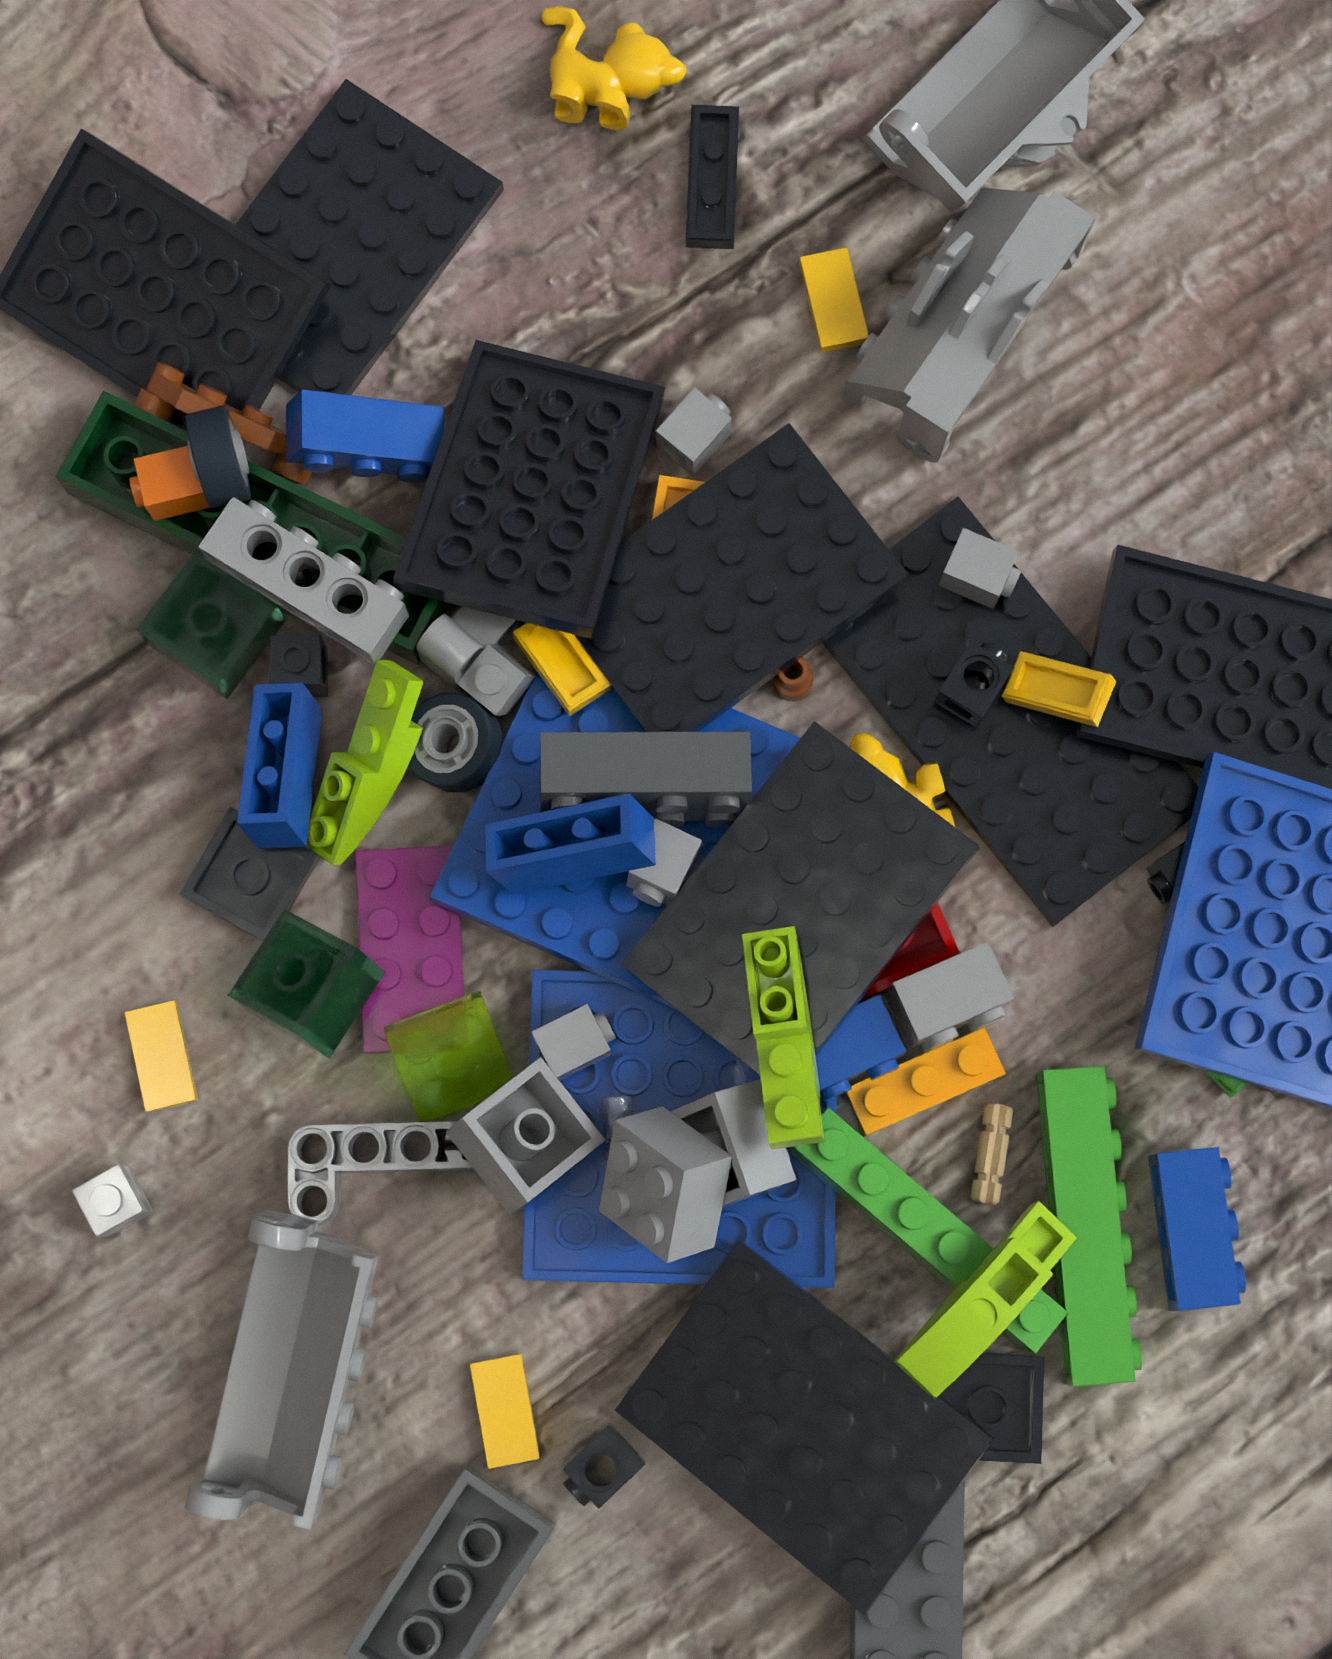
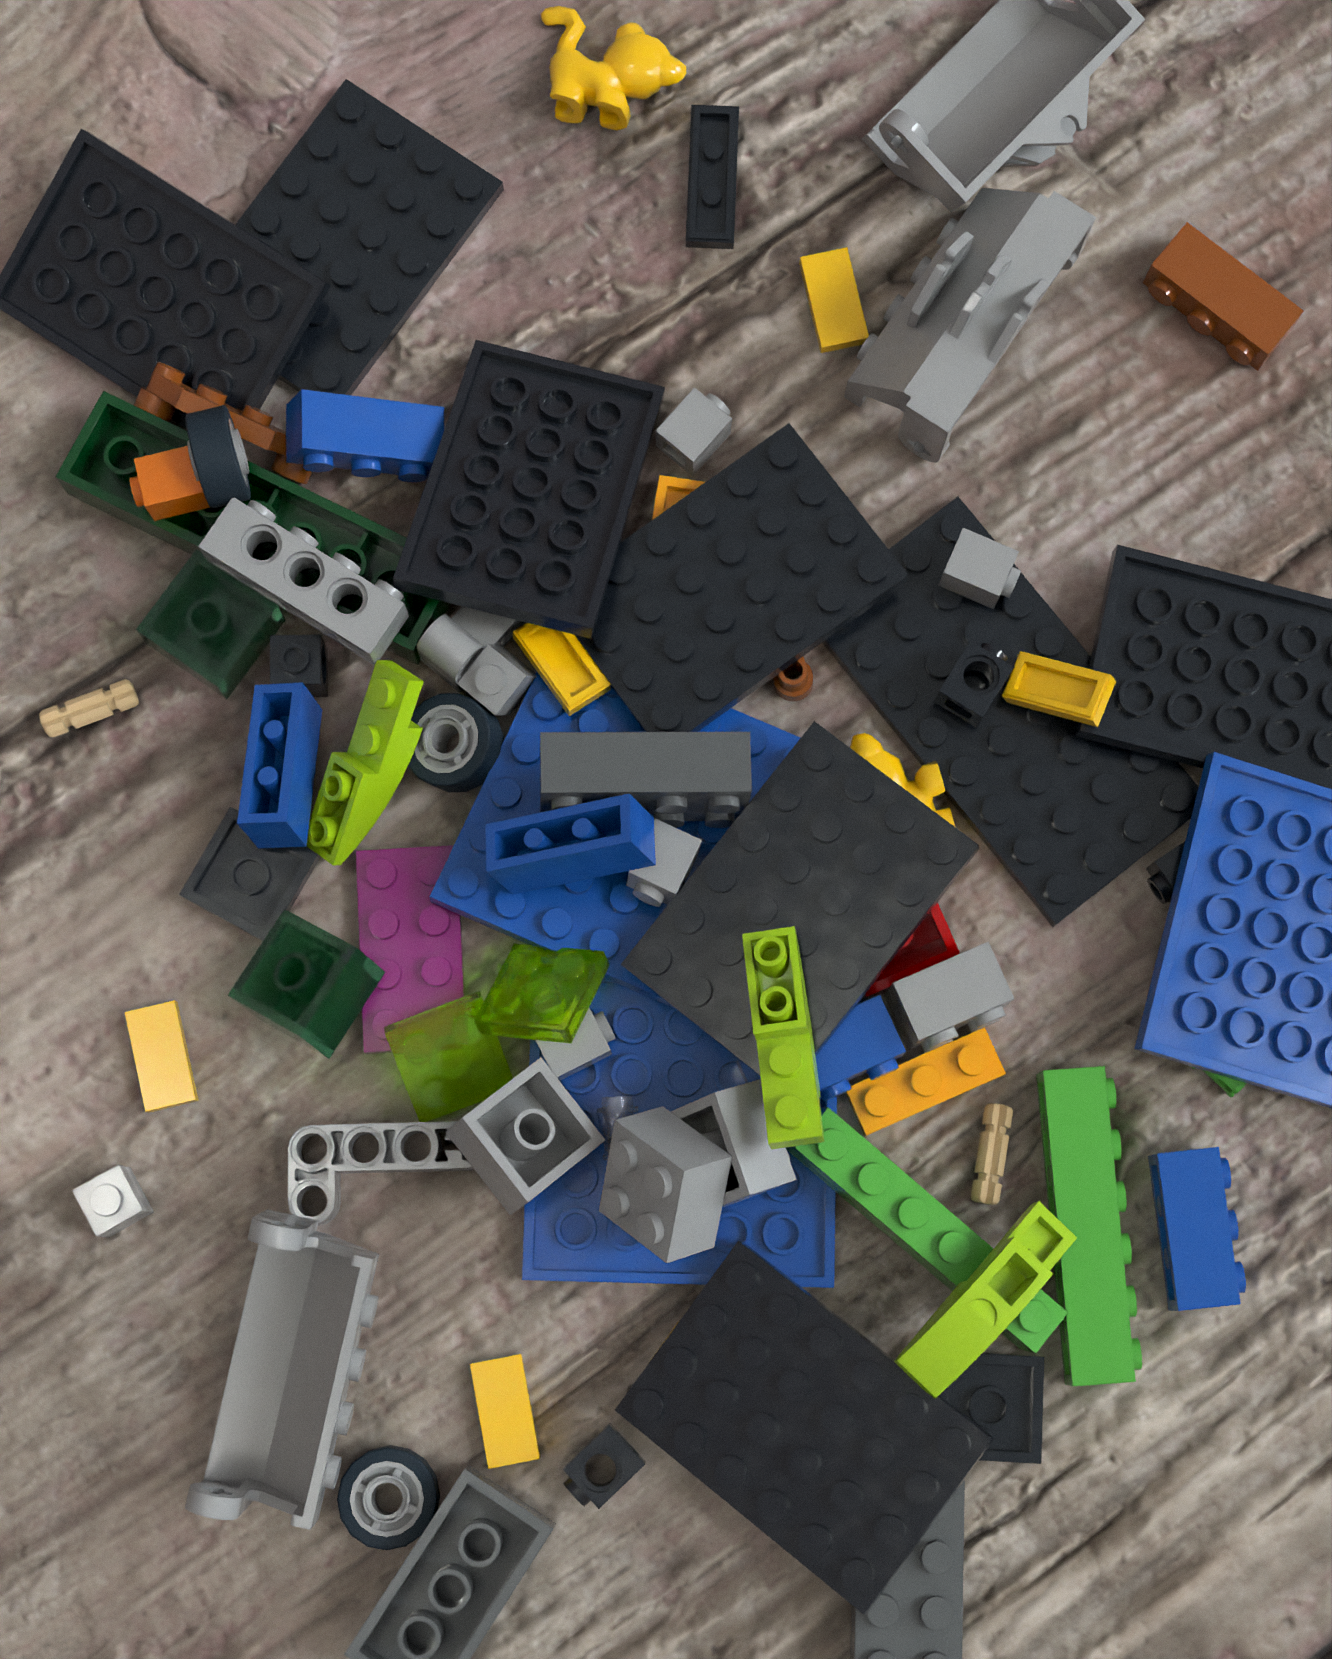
(88, 708): none -> tan axle
(358, 1501): none -> wheel
(542, 993): none -> clear neon green plate
(1221, 297): none -> dark orange brick

